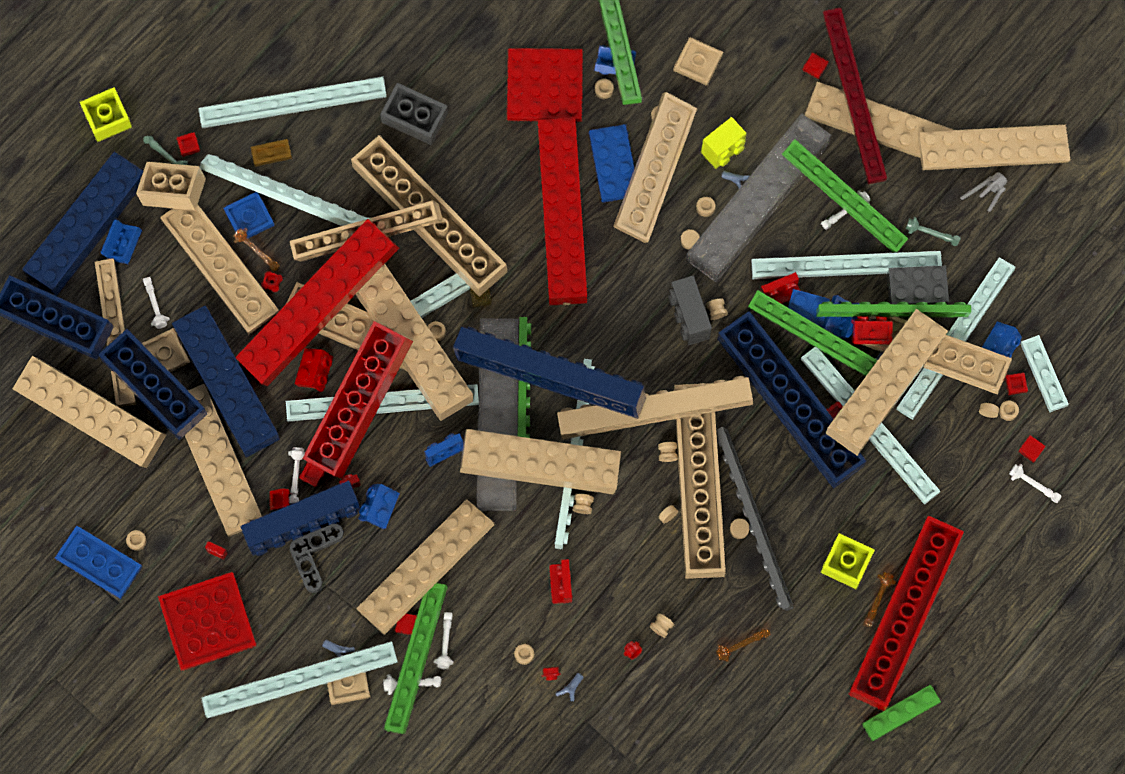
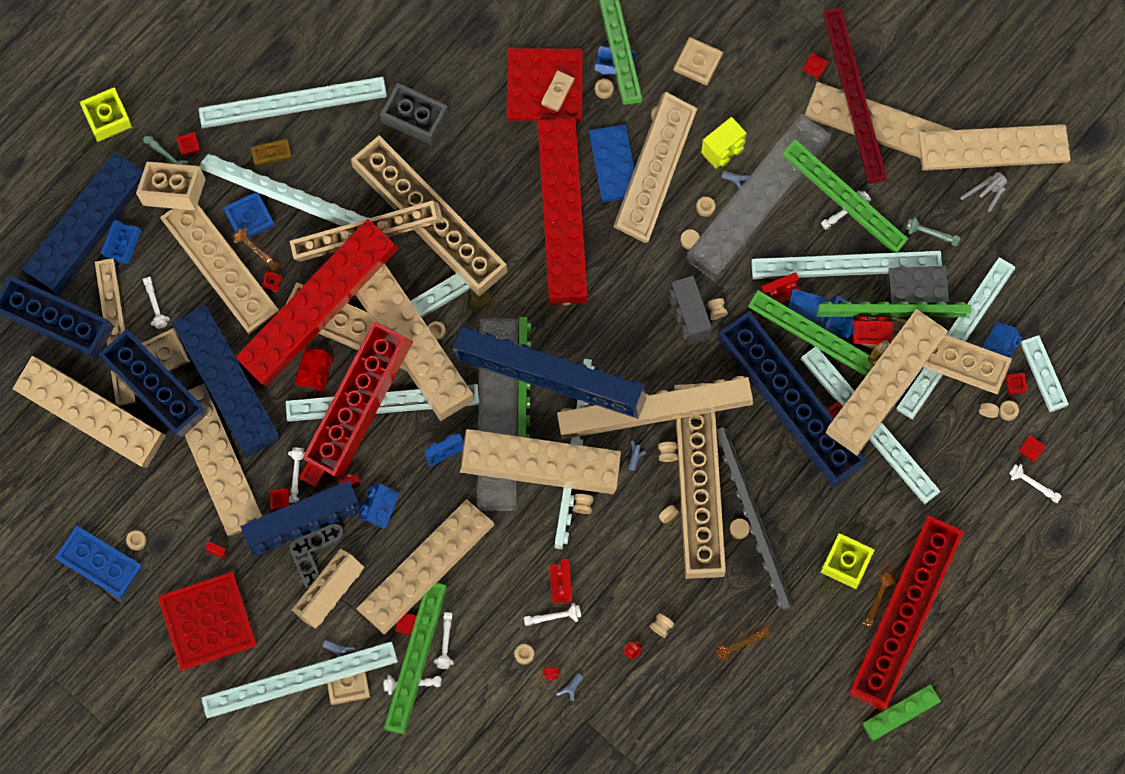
(328, 588): none -> tan brick
(557, 91): none -> tan plate
(574, 612): none -> white piece
(635, 456): none -> sand blue bar
(878, 351): none -> clear yellow tile

